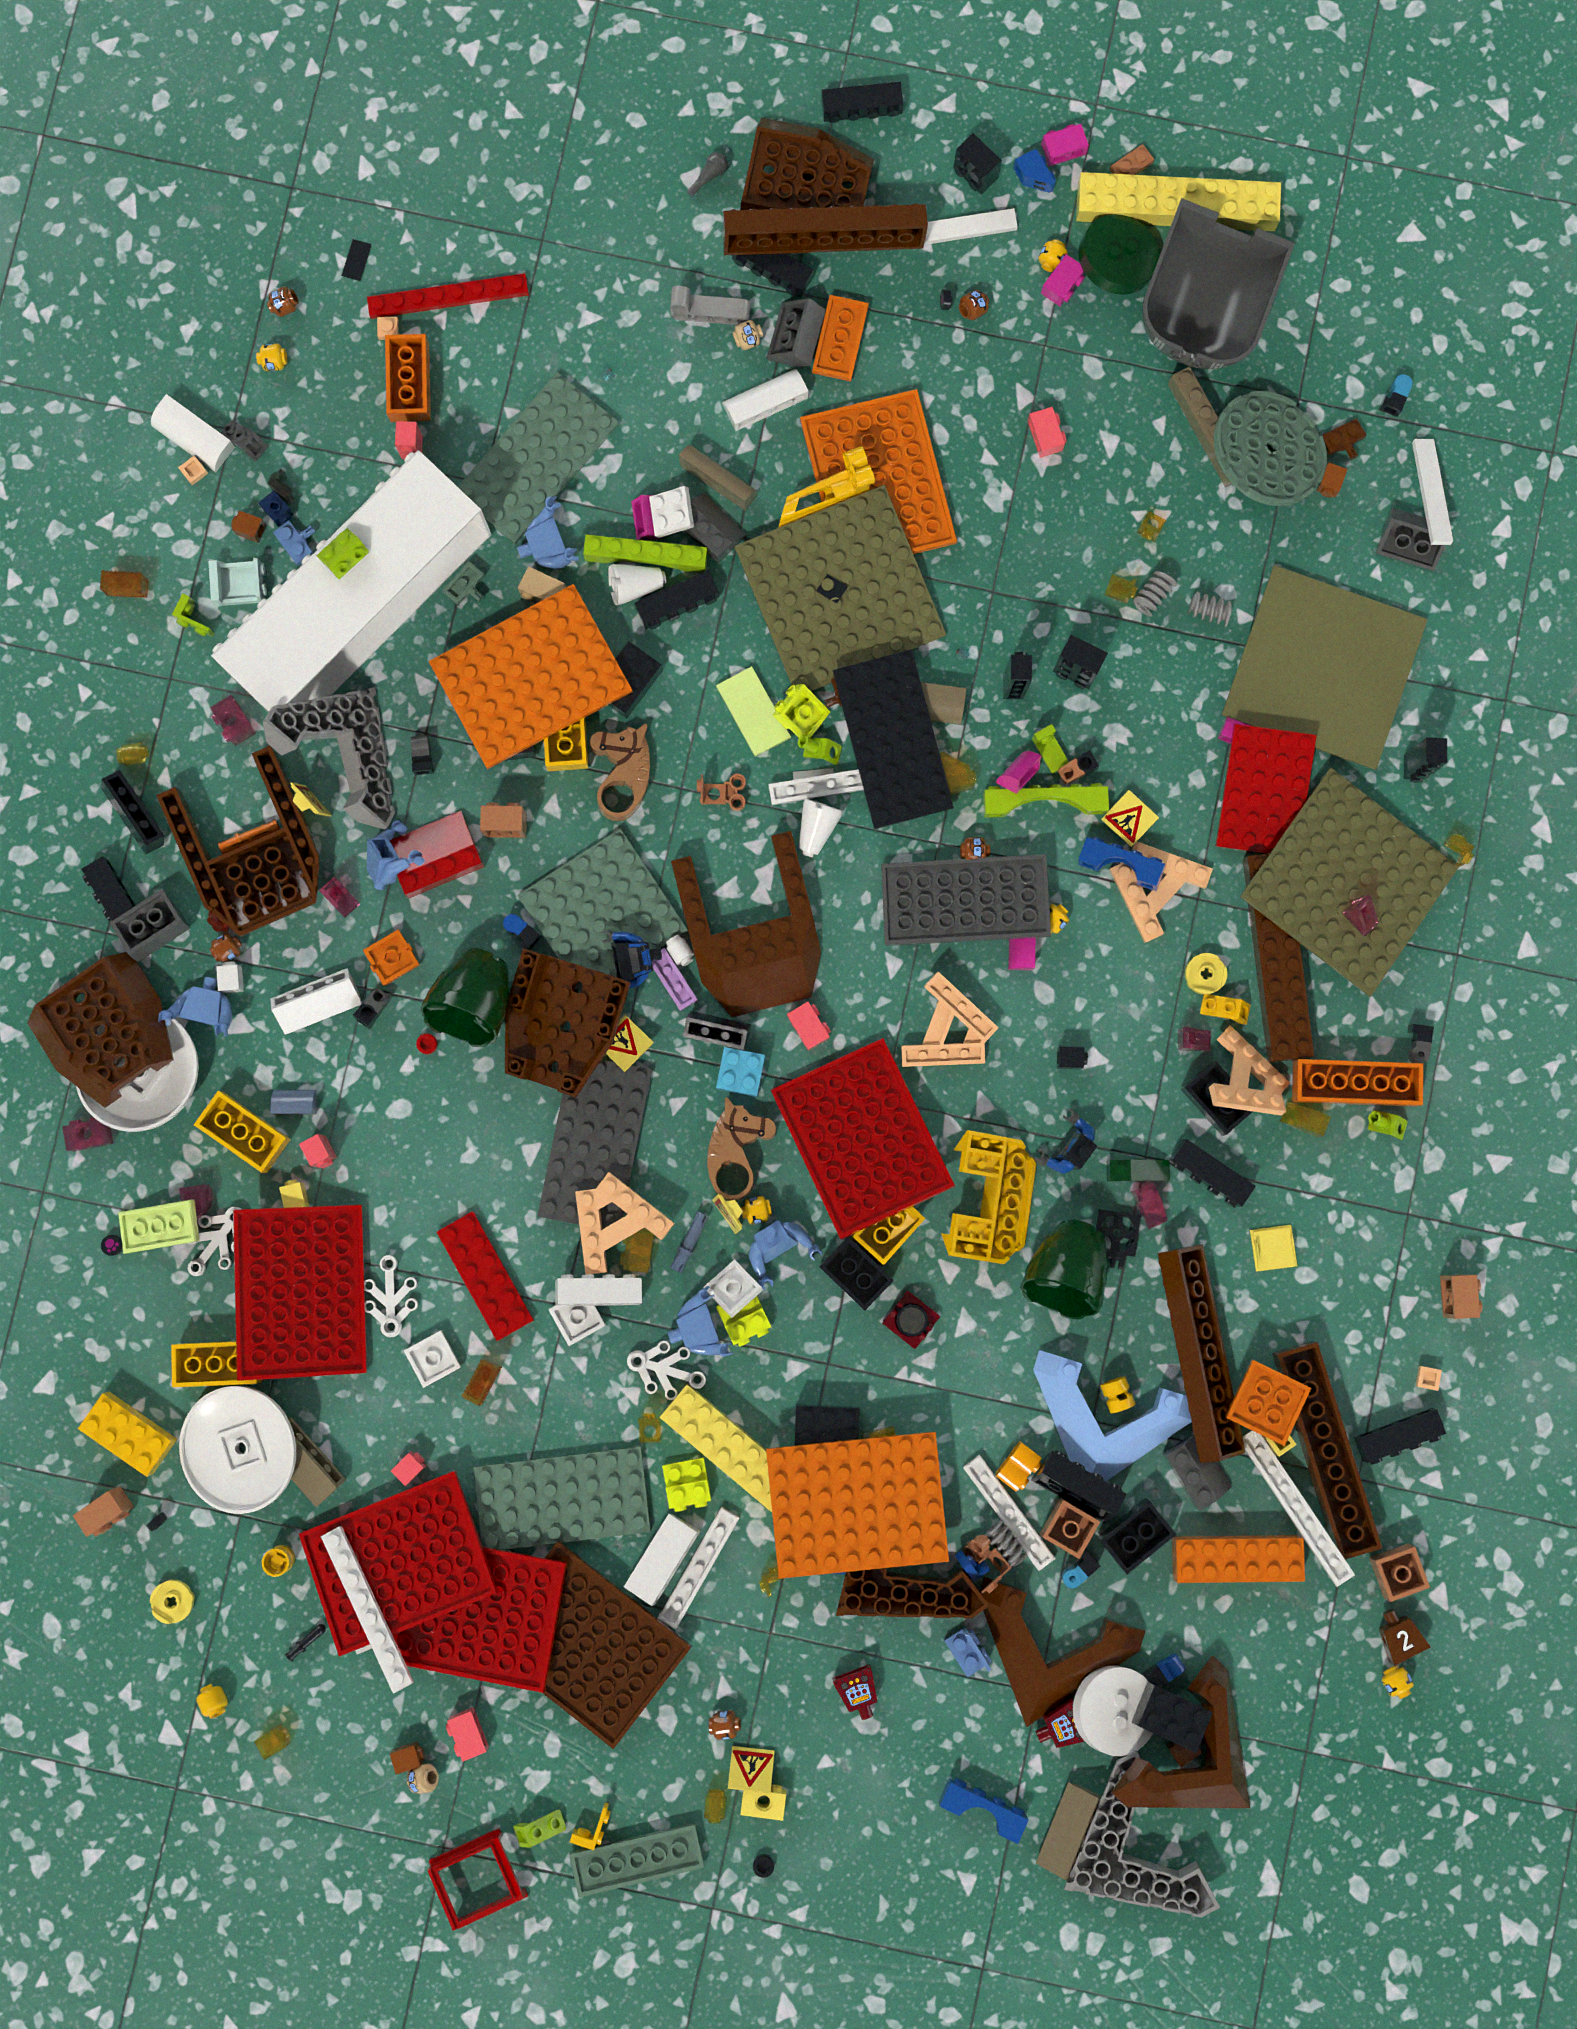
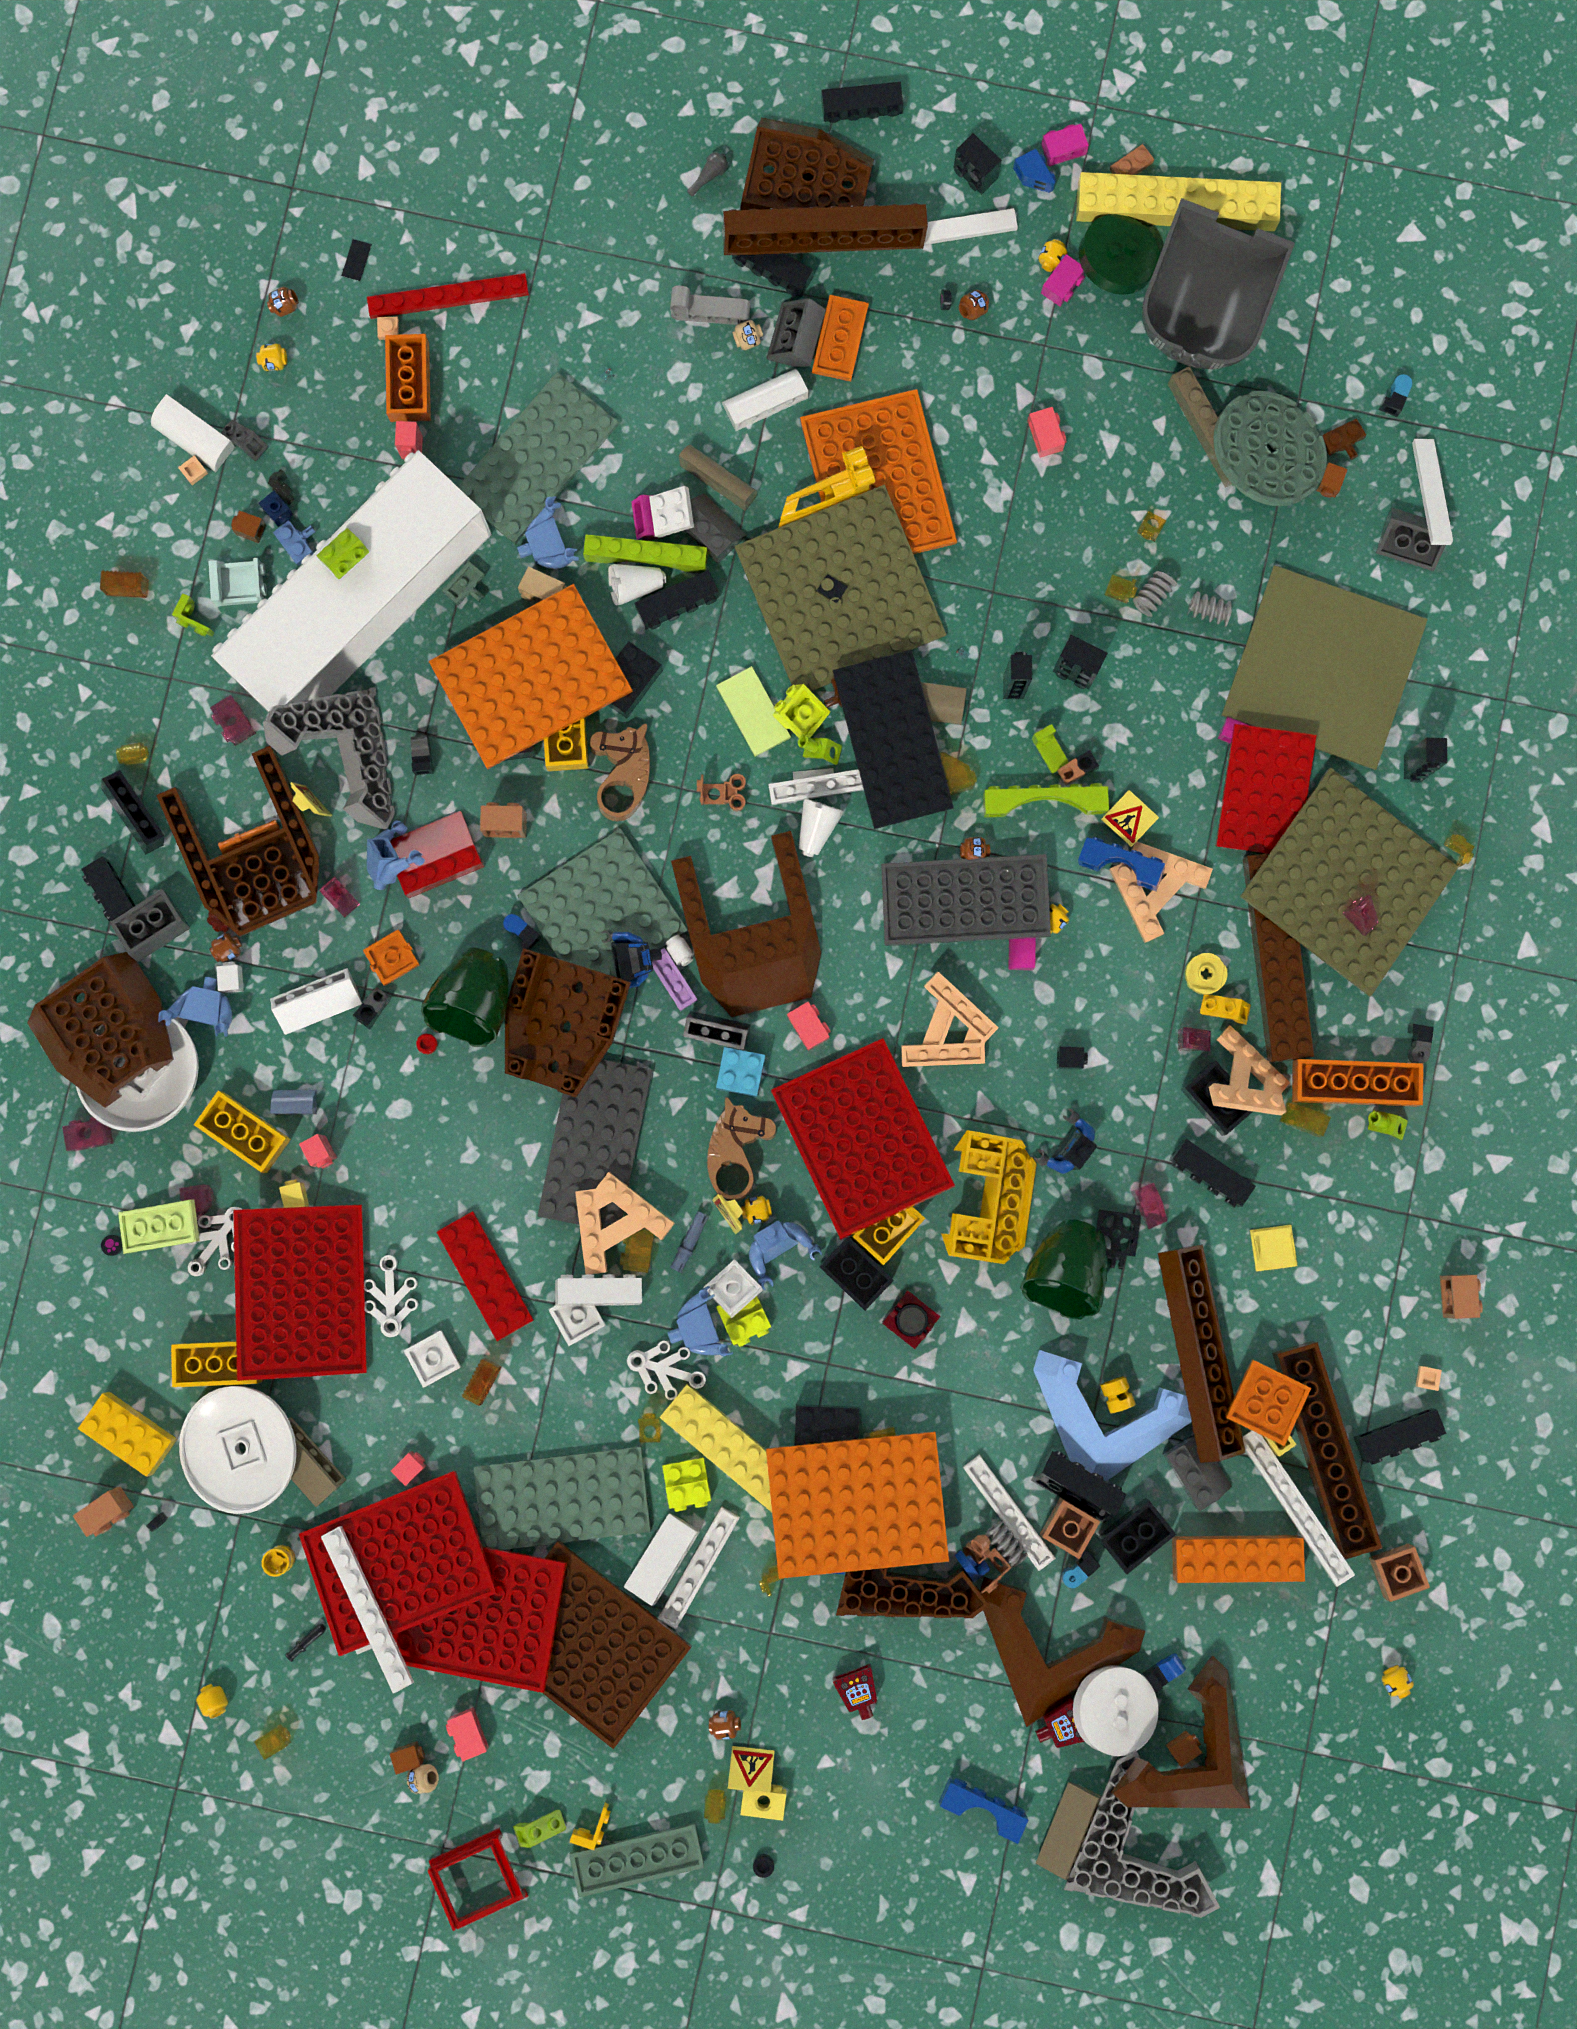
(170, 1589): light yellow plate -> none
(628, 1044): light yellow piece -> none
(966, 1651): medium blue bracket -> none
(1018, 1466): light orange brick -> none
(1020, 771): dark pink brick -> none
(1137, 1170): dark green slope -> none
(1172, 1717): black brick -> none
(1401, 1638): reddish brown torso -> none

